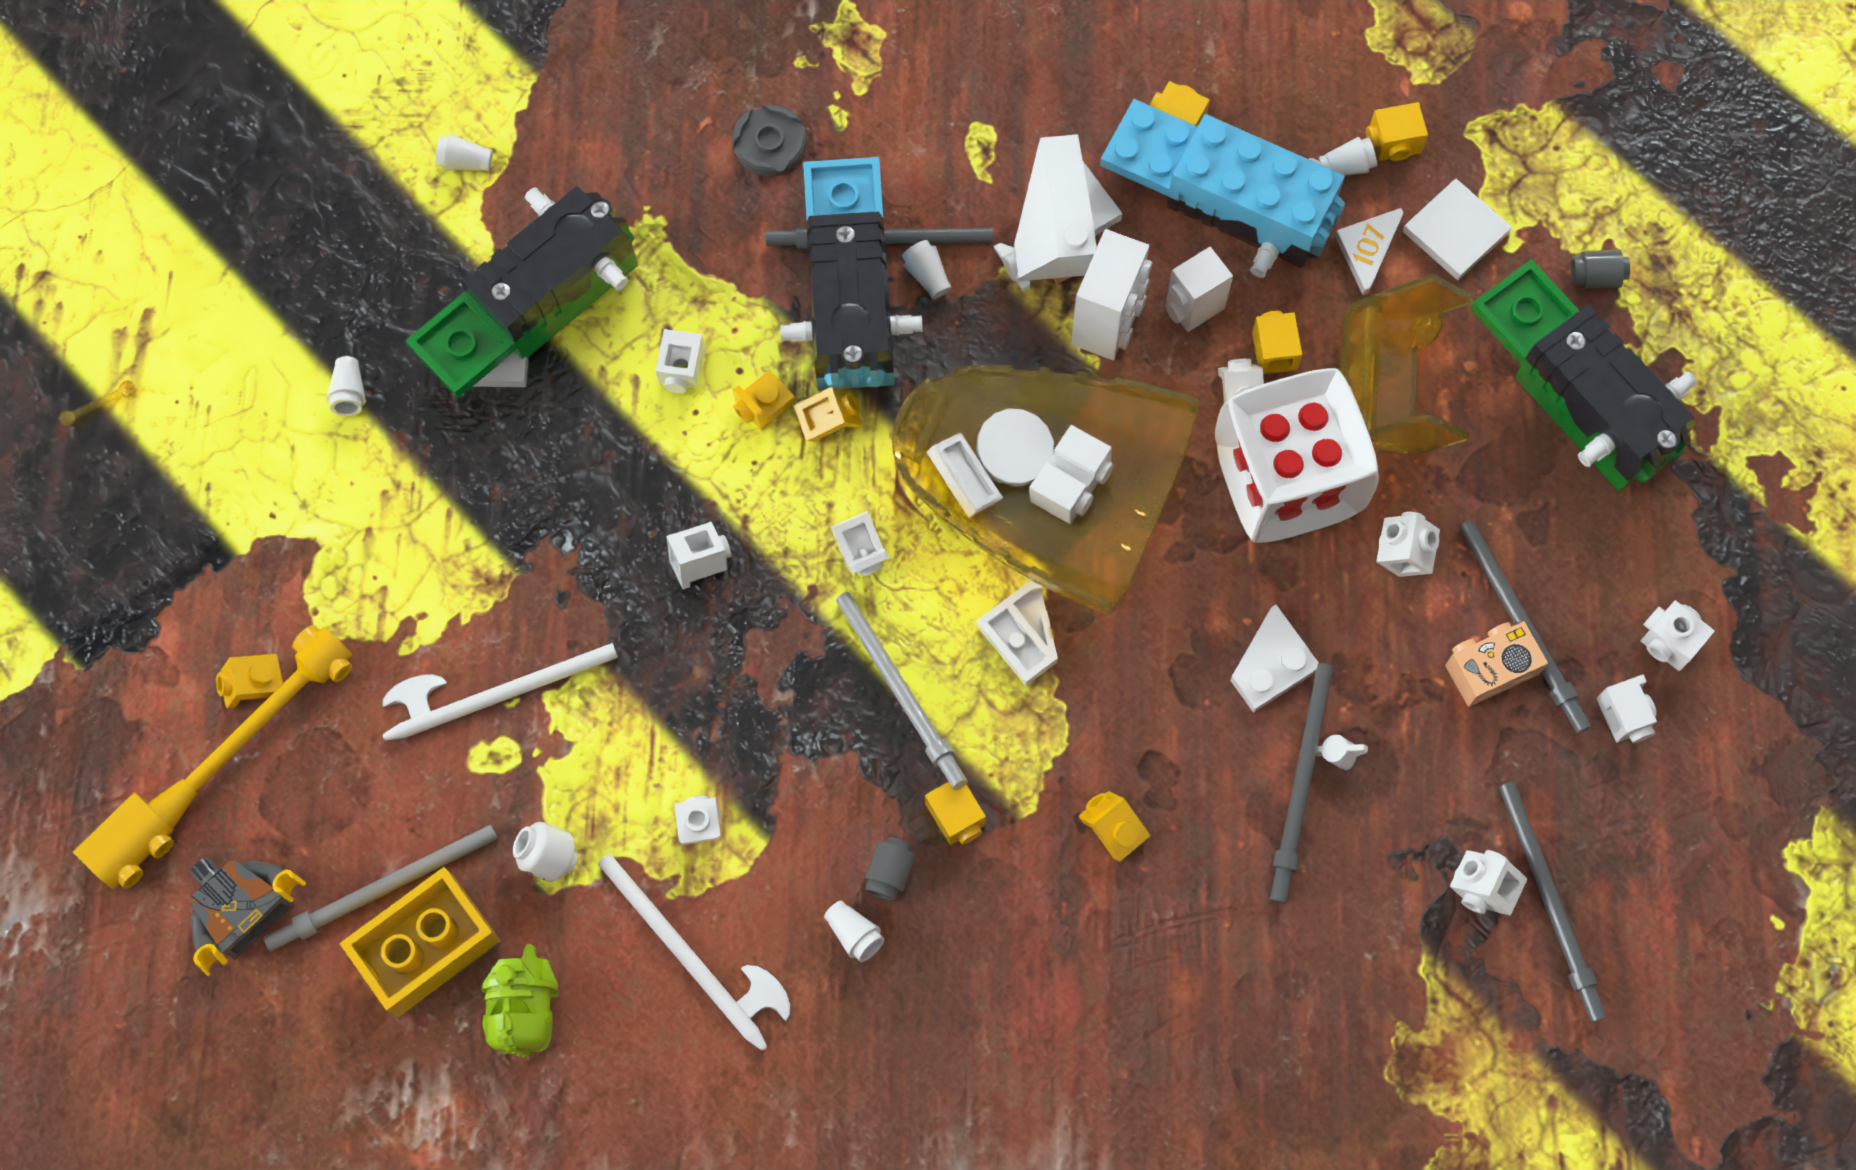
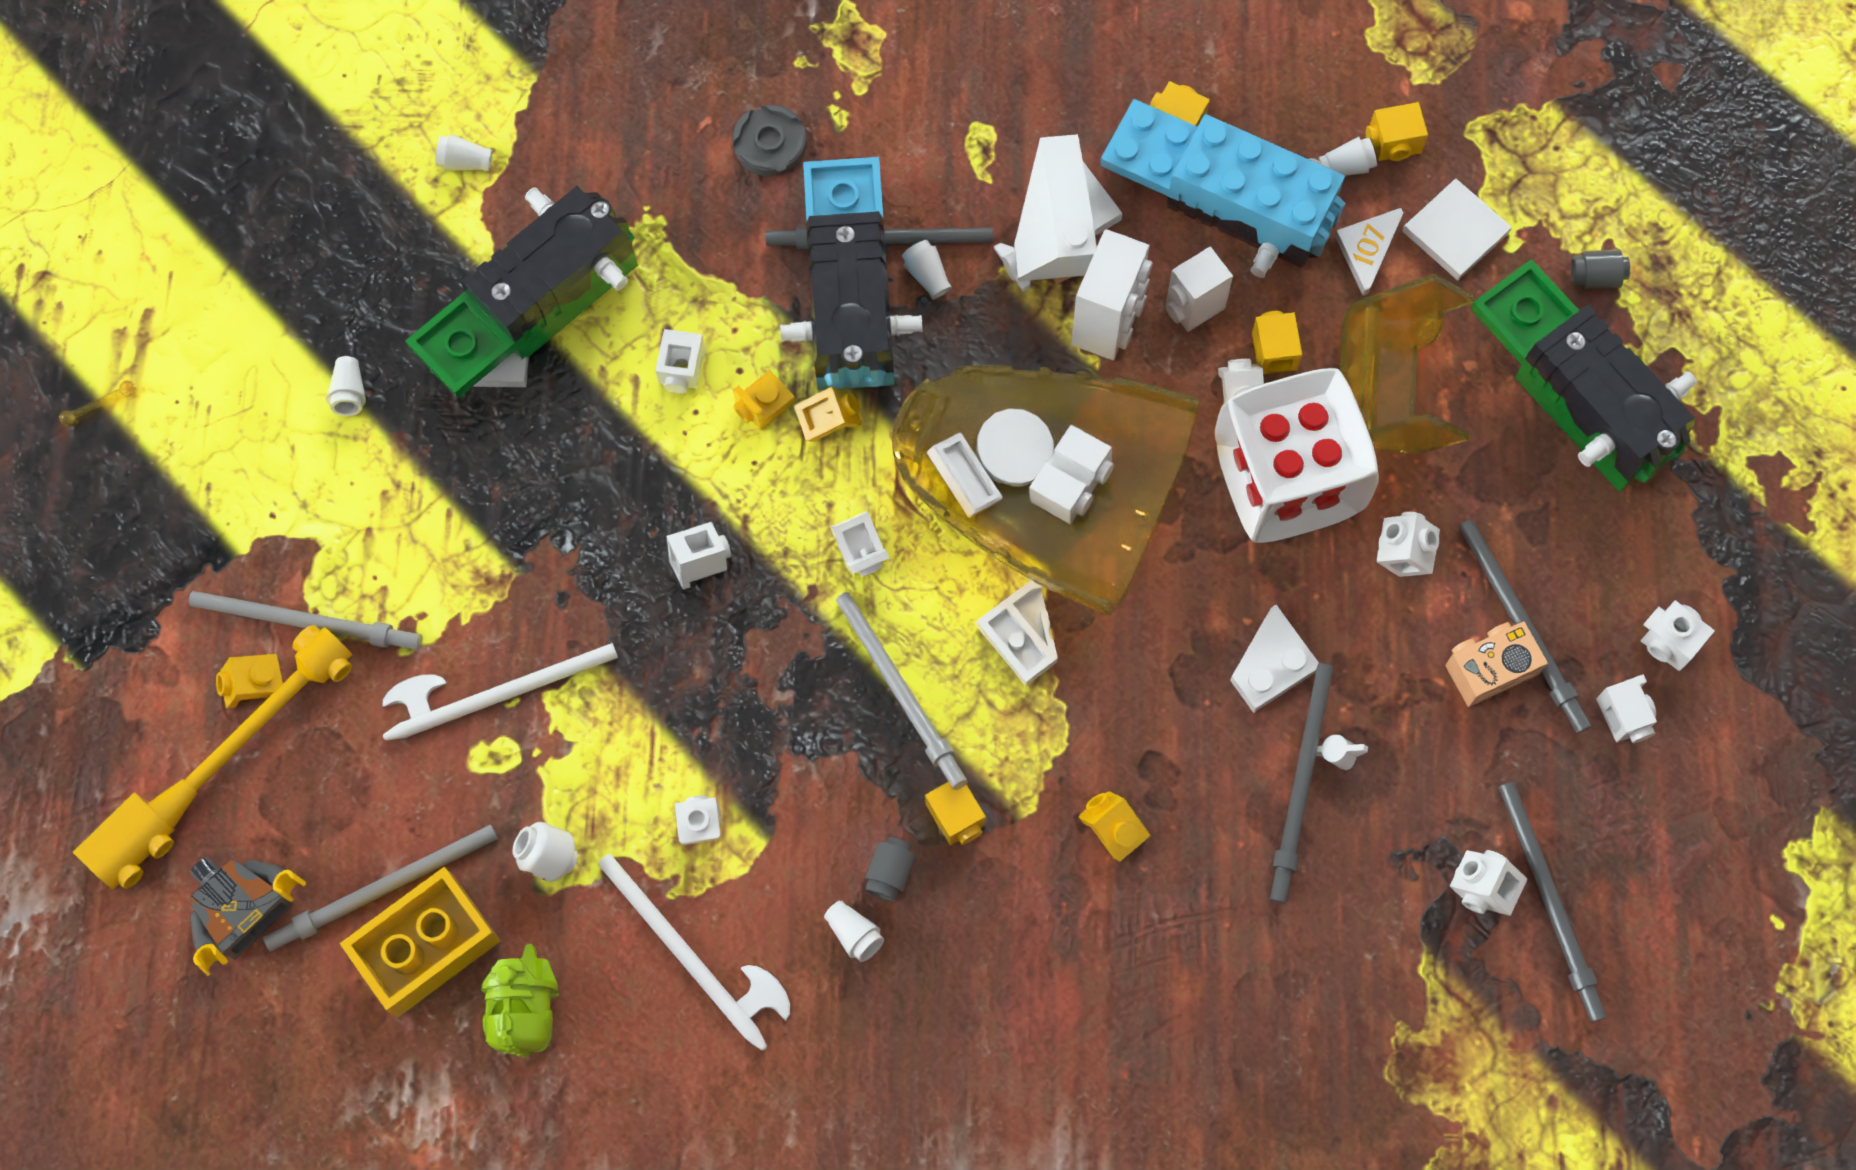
(377, 634): none -> light grey bar

